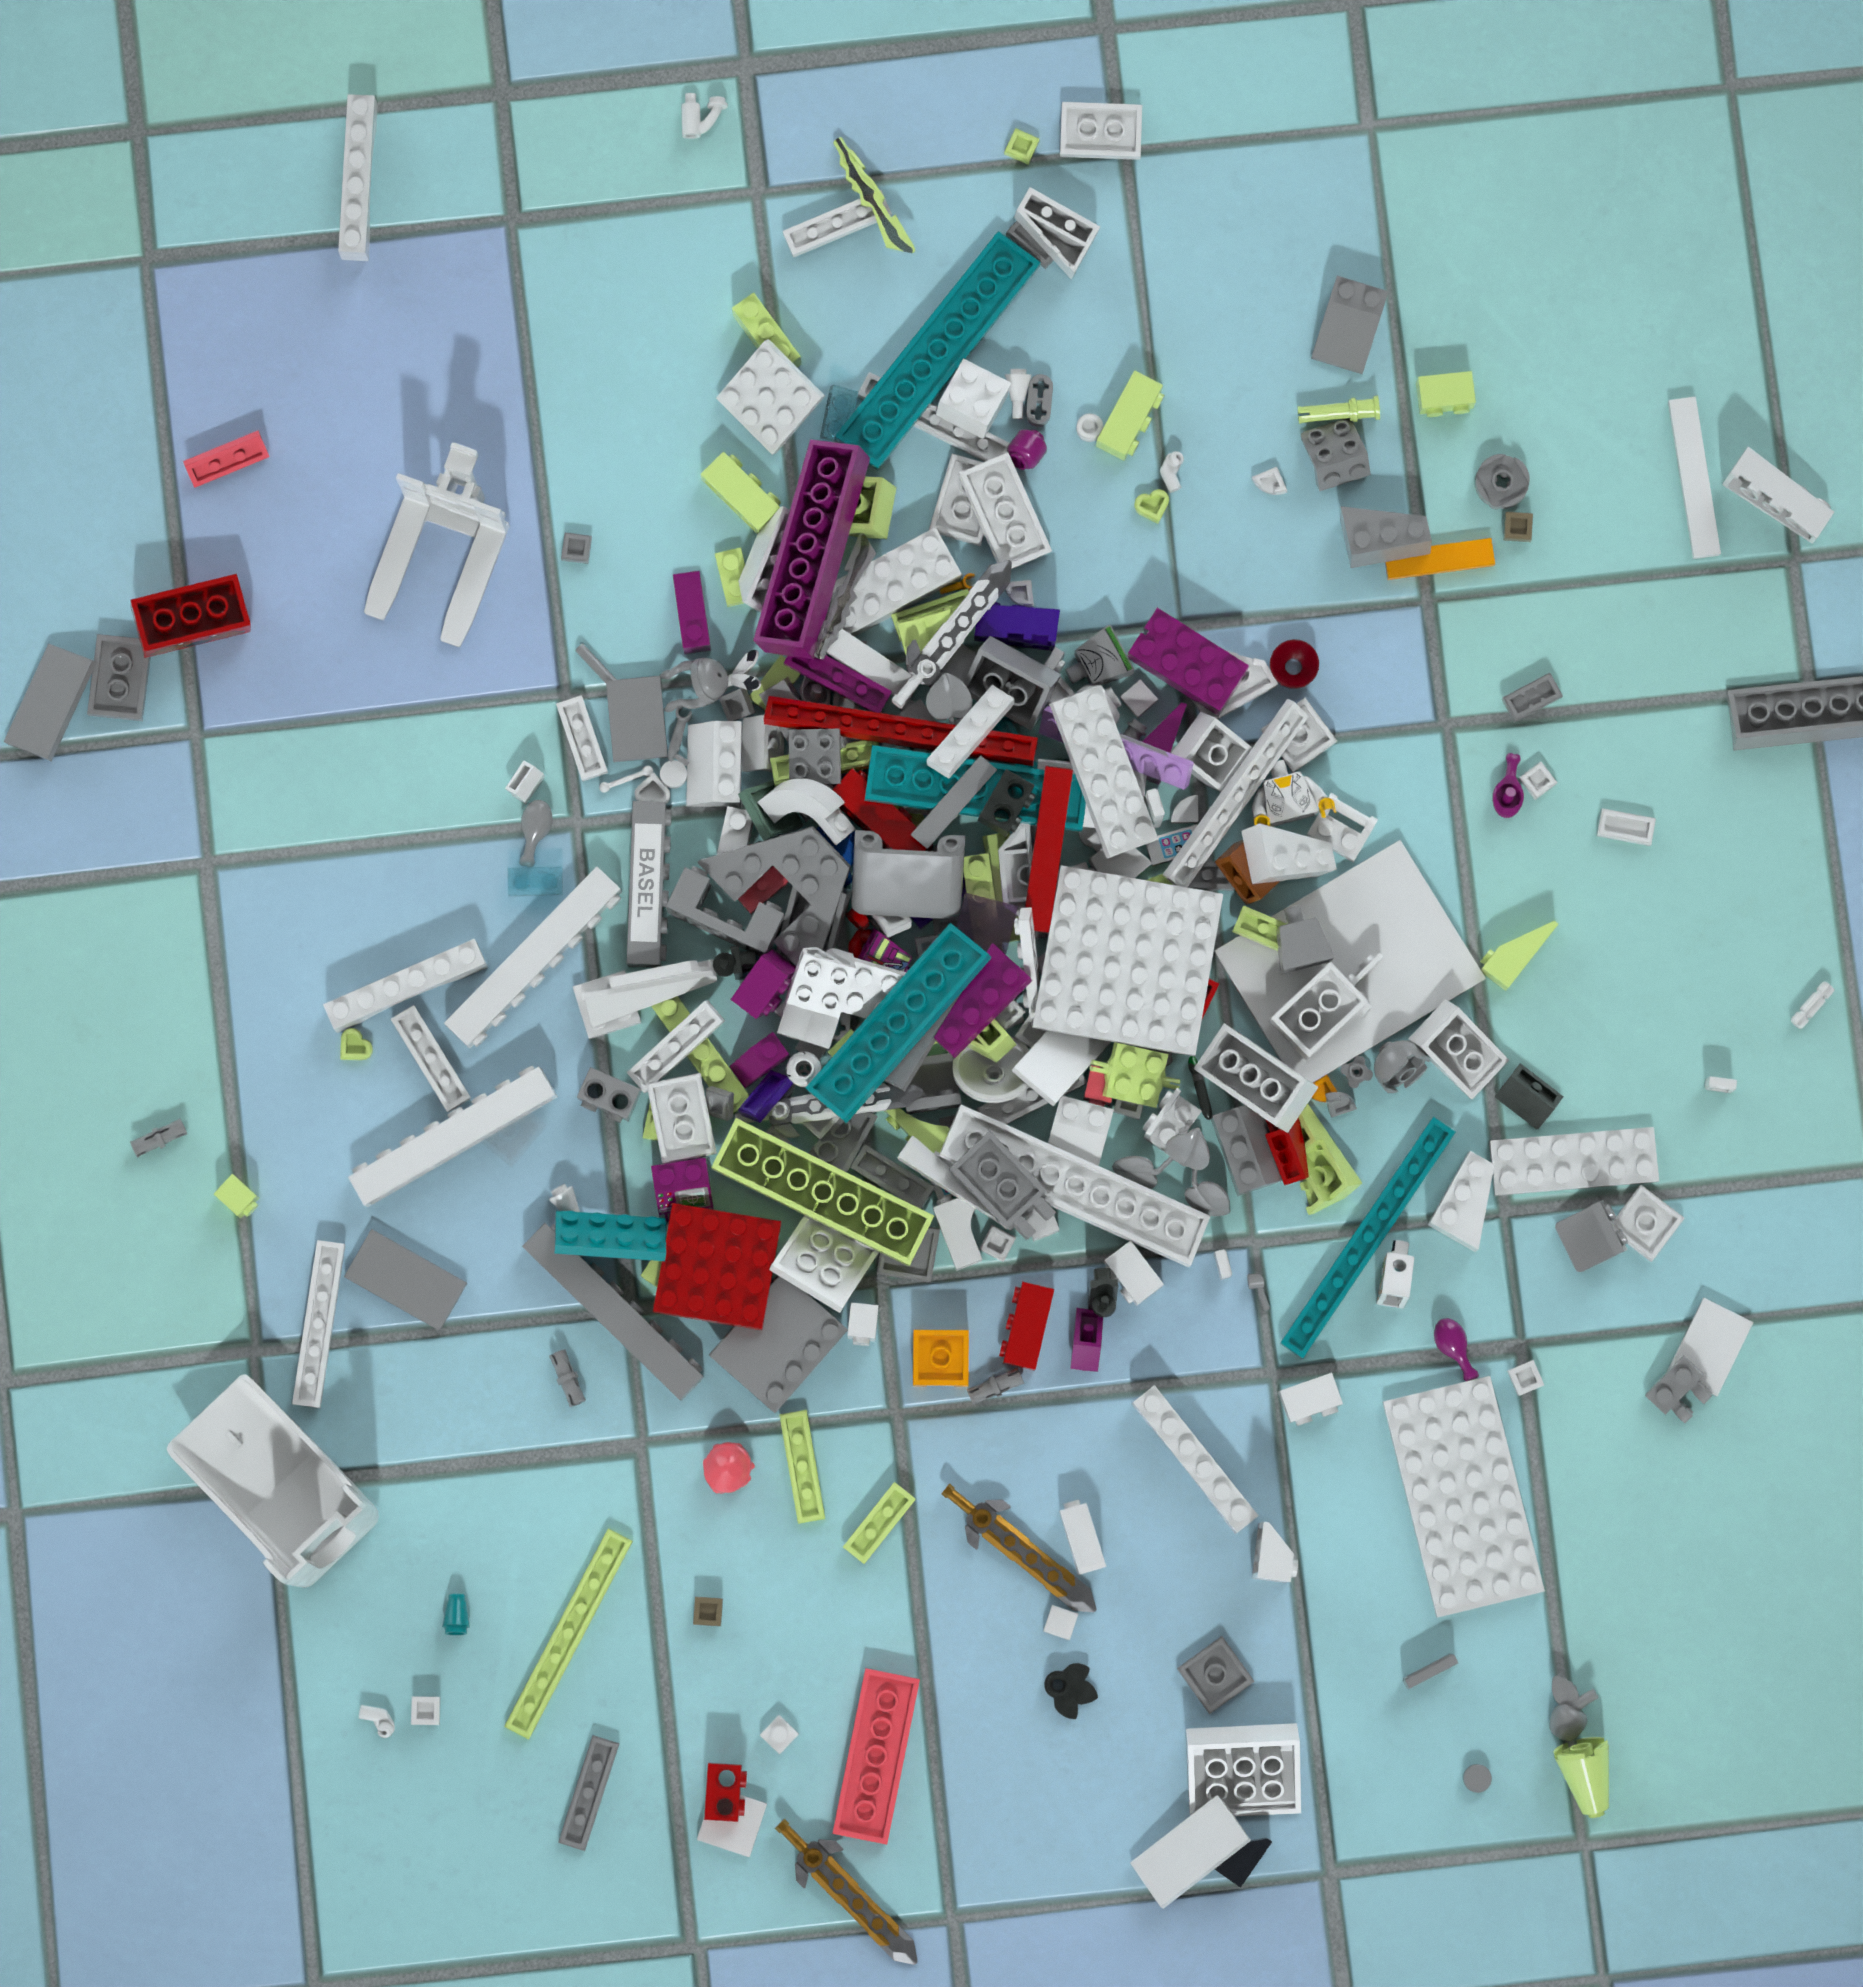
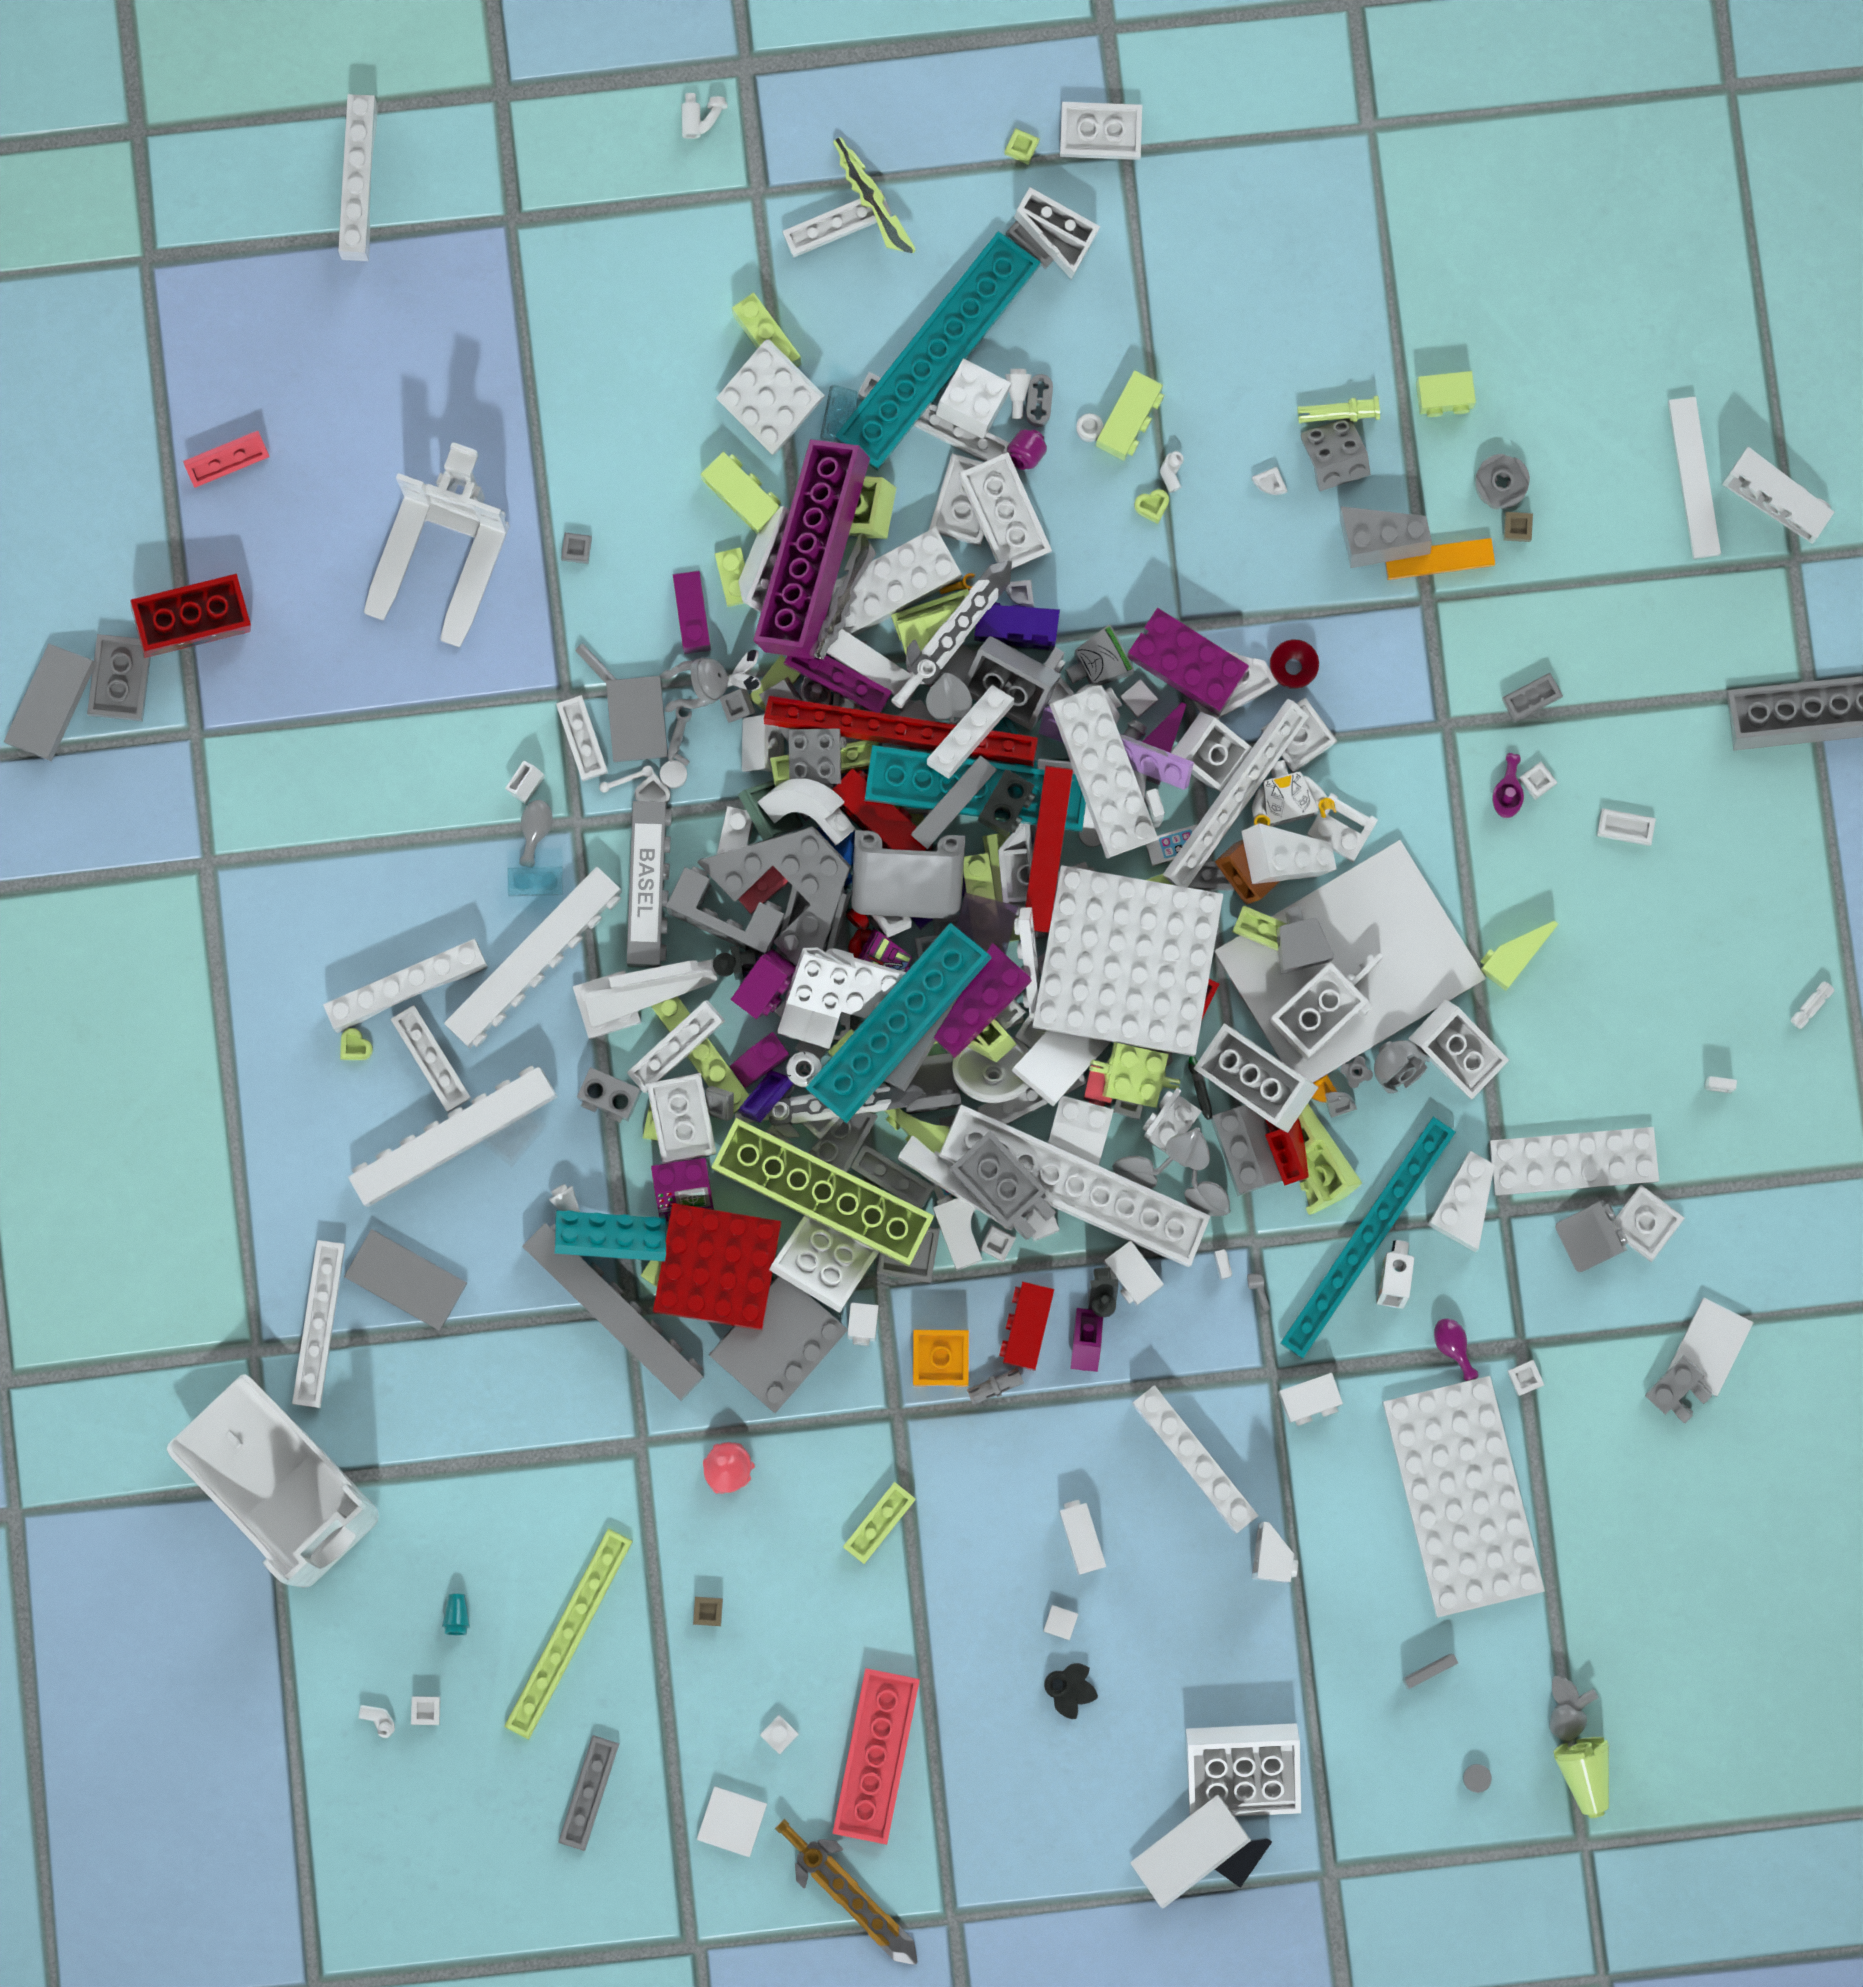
(158, 1137): light grey pin -> none
(237, 1196): yellowish green brick -> none
(567, 1378): light grey pin -> none
(714, 764): white slope -> none
(716, 1791): red brick -> none
(802, 1466): yellowish green tile -> none
(1021, 1550): sword -> none
(1125, 864): white torso -> none
(1186, 811): white tile -> none
(1215, 1675): light grey tile -> none
(1349, 325): light grey slope -> none
(1529, 1096): pearl dark grey panel -> none

